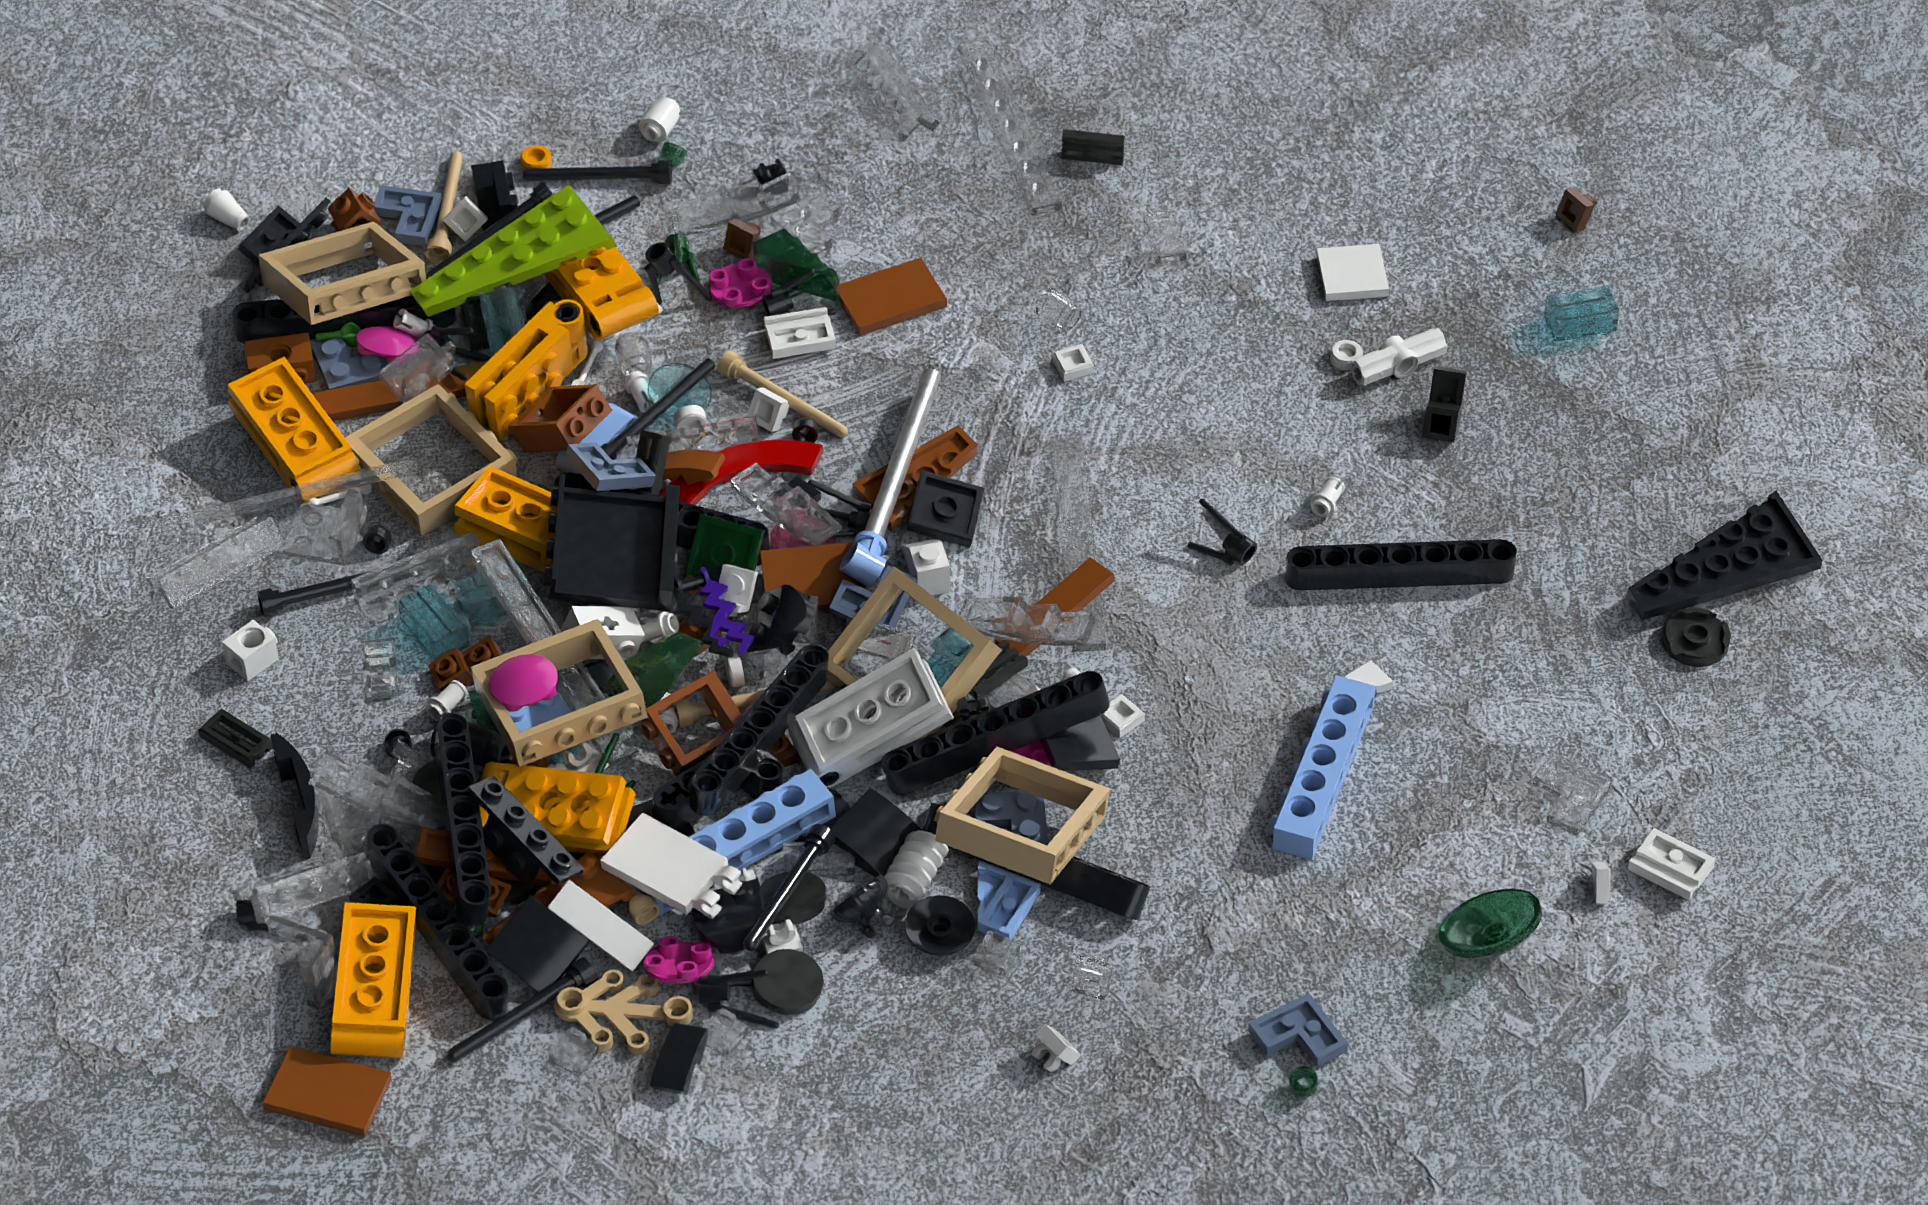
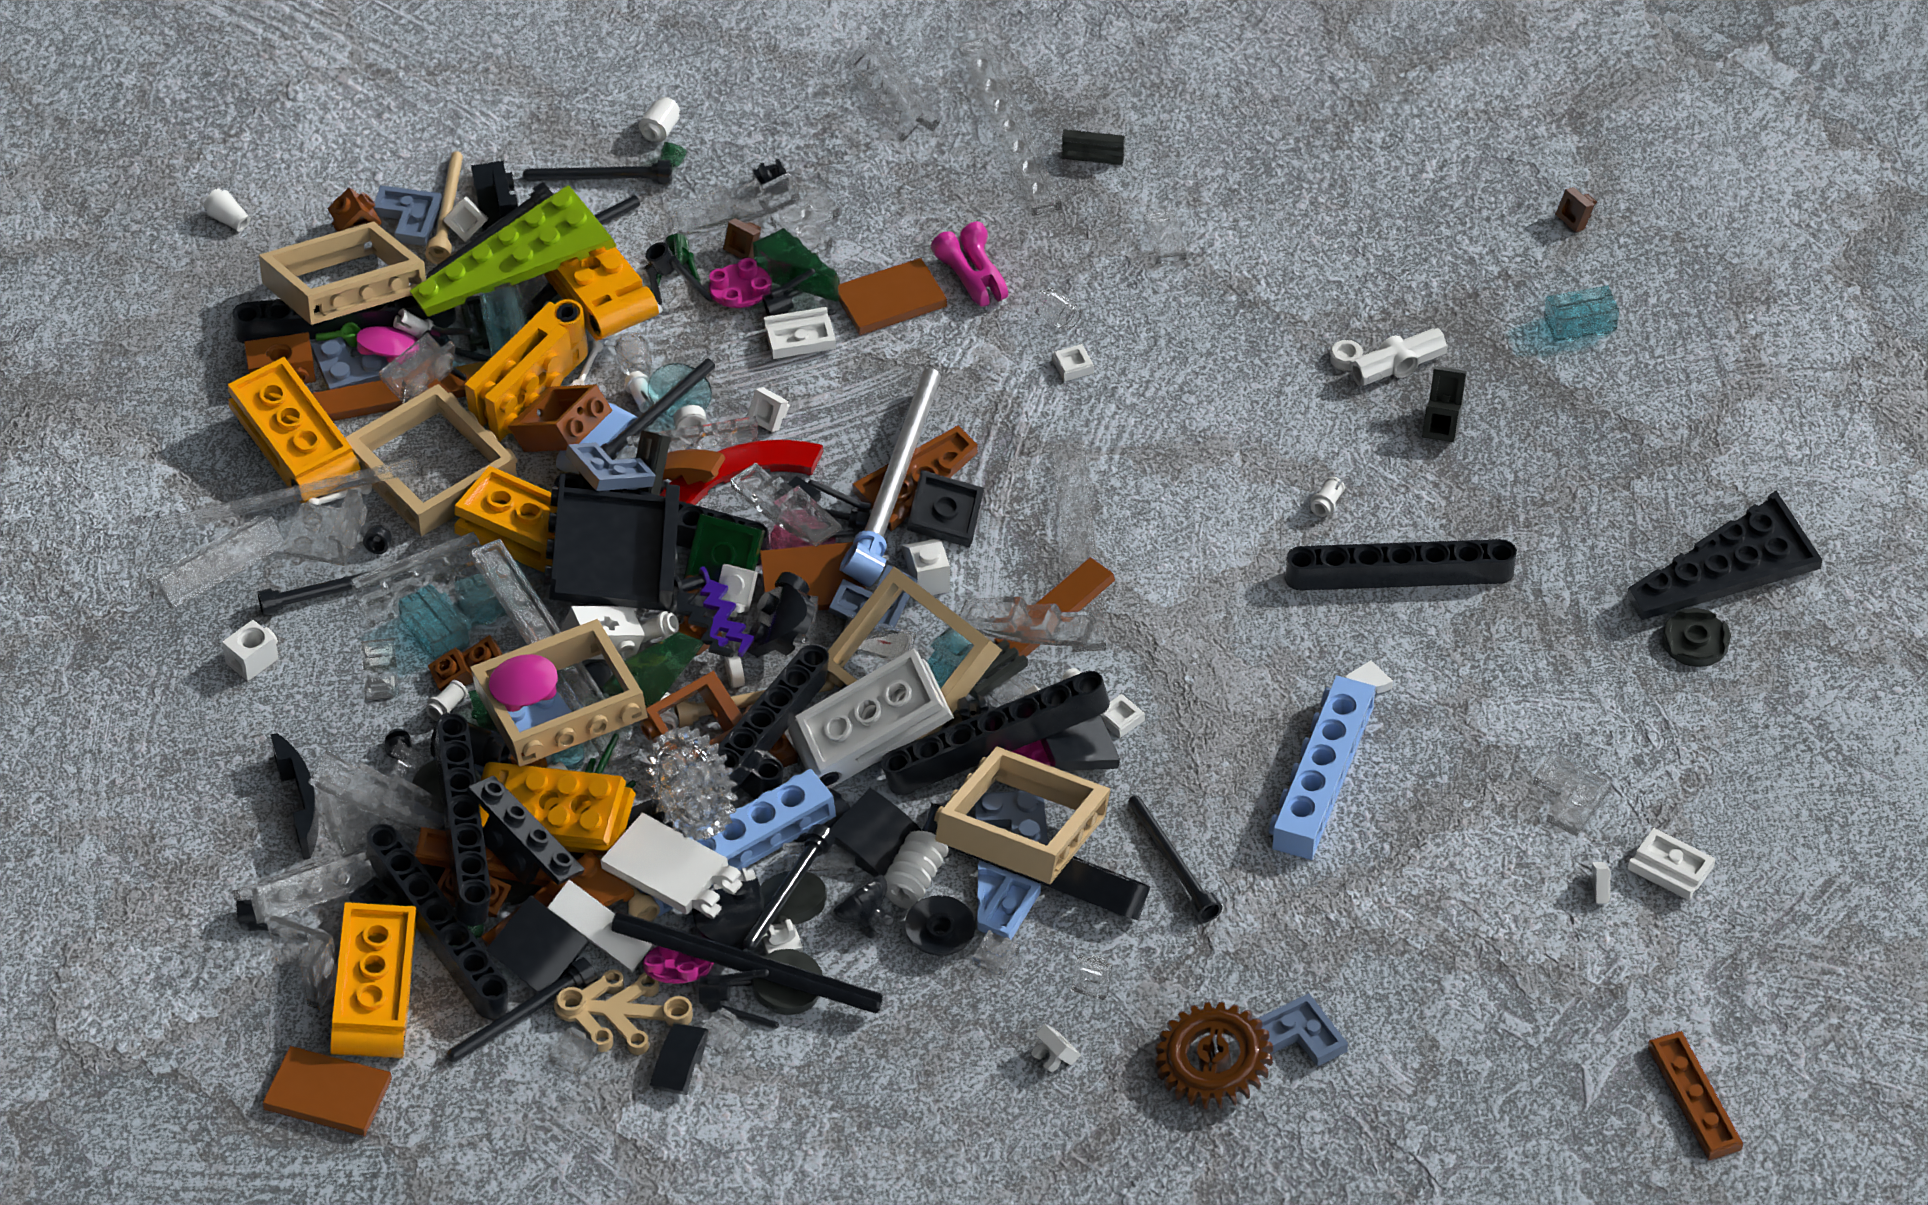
(231, 742): pearl dark grey tile -> none
(278, 231): black bracket -> none
(536, 157): light orange tile -> none
(585, 761): white tile -> none
(691, 783): none -> clear gear
(733, 366): tan piece -> none
(746, 961): none -> black axle
(762, 661): clear tile -> none
(793, 580): none -> black tile
(811, 432): black hinge -> none
(972, 243): none -> dark pink piece
(1204, 903): none -> black piece
(1222, 1078): none -> reddish brown gear
(1236, 544): black plant -> none
(1310, 1078): clear green hinge -> none
(1352, 272): white tile -> none
(1490, 924): clear green dish -> none
(1695, 1095): none -> dark orange tile

